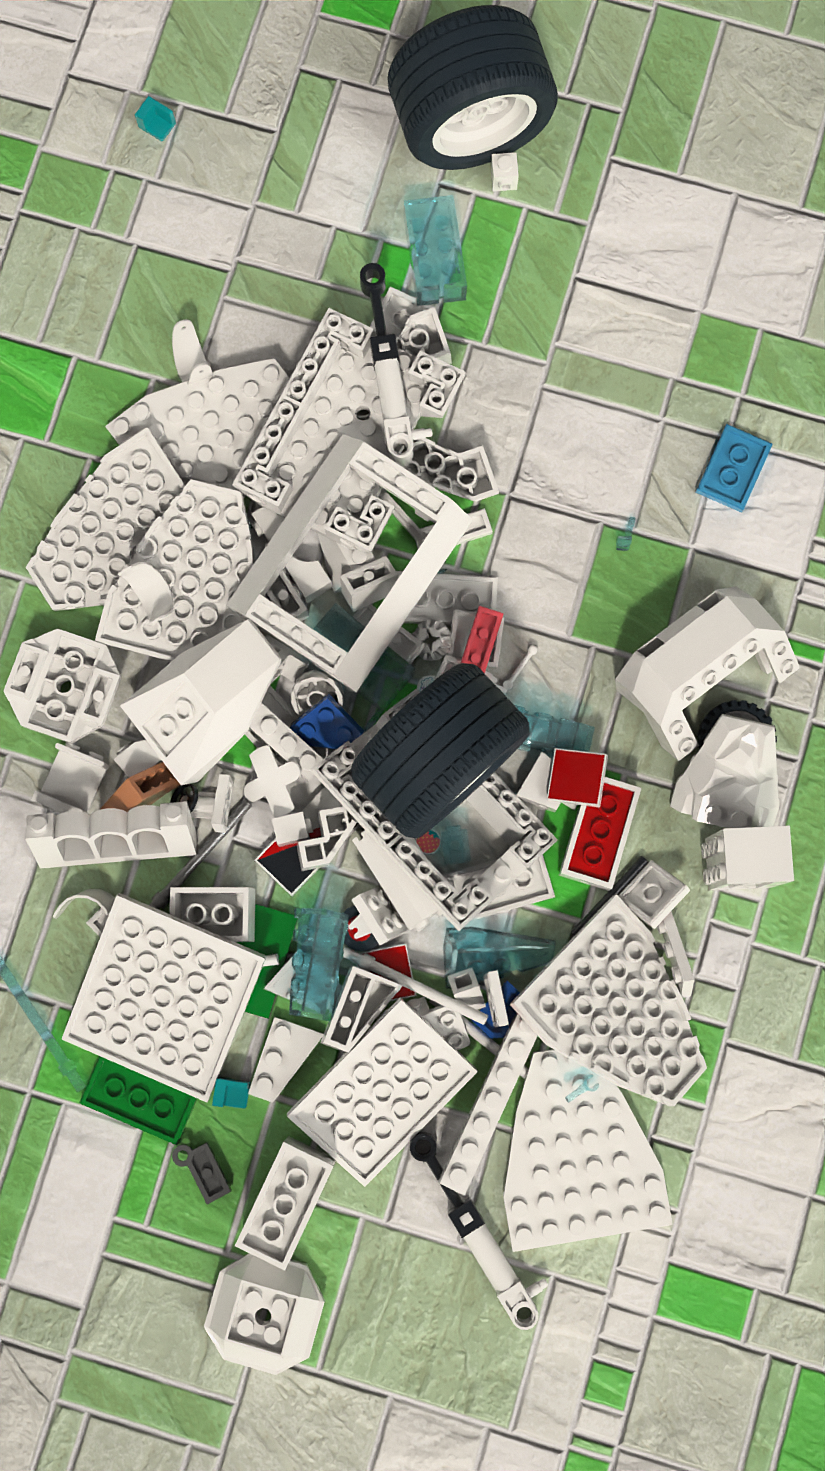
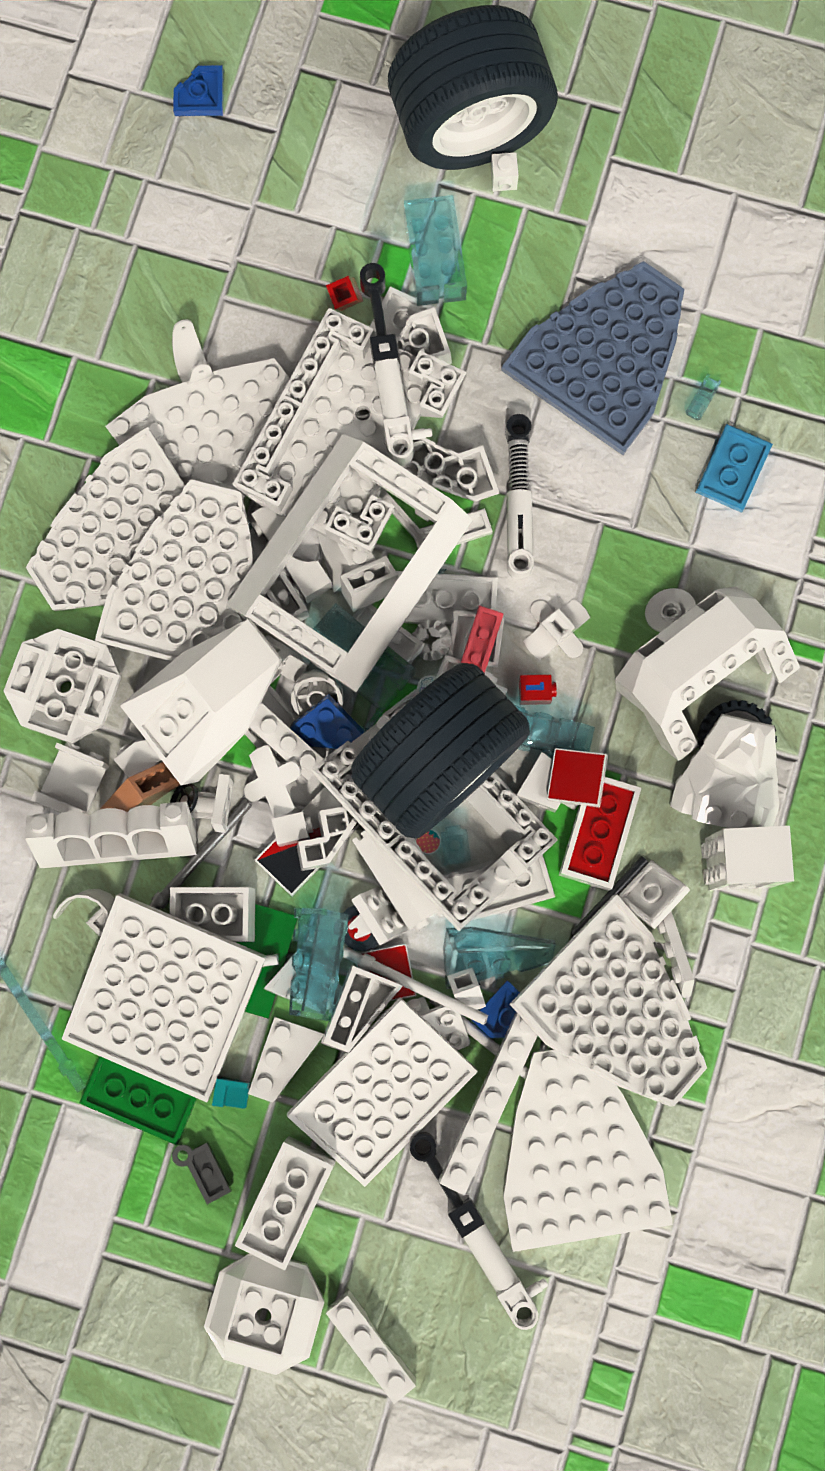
(151, 590): white piece -> none
(155, 118): teal panel -> none
(200, 93): none -> blue plate
(344, 293): none -> red brick
(371, 1349): none -> white arch
(495, 999): white tile -> none
(519, 498): none -> piece
(532, 649): white hinge -> none
(536, 689): none -> red brick
(556, 629): none -> white piece
(582, 1088): clear light blue hand -> none
(605, 354): none -> sand blue wing
(623, 542): clear light blue hand -> none
(666, 603): none -> white dish
(702, 398): none -> clear light blue bar

